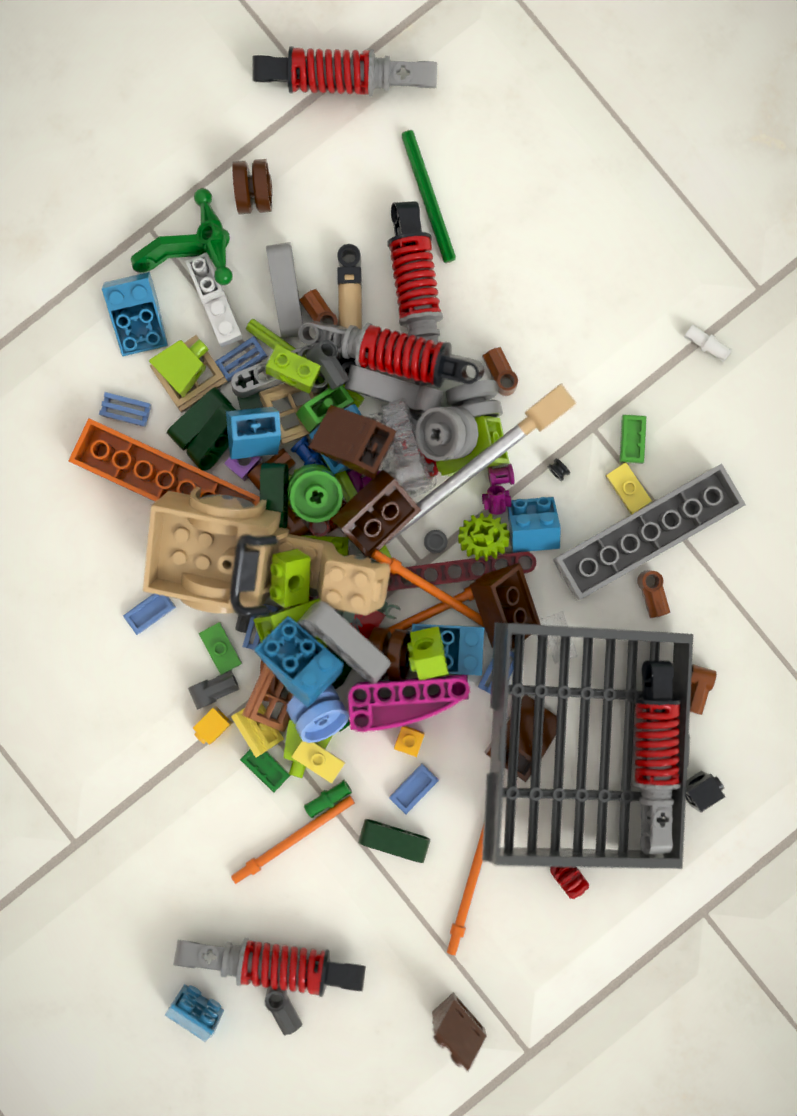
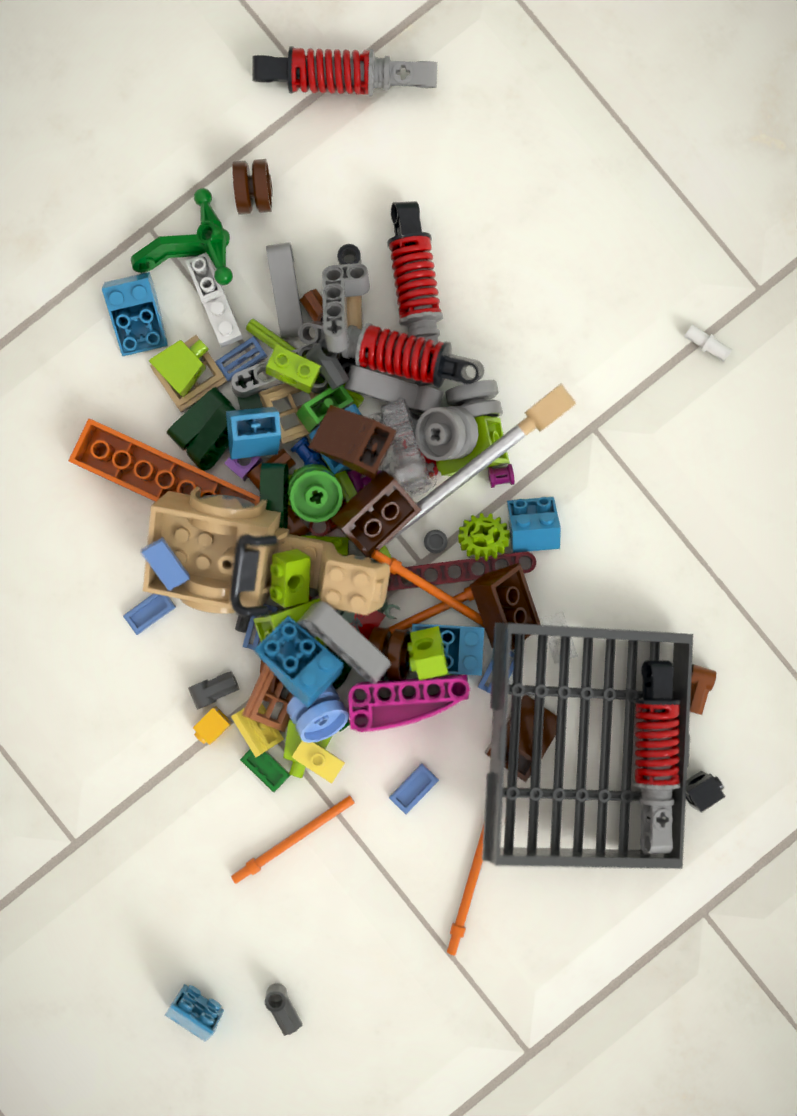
(105, 405): medium blue tile -> none
(165, 564): none -> medium blue tile
(220, 648): bright green plate -> none
(273, 967): piece -> none
(327, 799): green pin -> none
(337, 285): none -> light grey beam
(394, 841): dark green beam -> none
(409, 740): yellow brick -> none
(428, 196): green axle -> none
(458, 1031): reddish brown slope -> none
(496, 500): magenta gear -> none
(500, 369): dark orange piece -> none
(558, 469): black bush -> none
(570, 880): red gear -> none
(628, 488): light yellow plate -> none
(632, 439): bright green plate -> none
(649, 532): light grey brick -> none
(654, 596): dark orange piece -> none

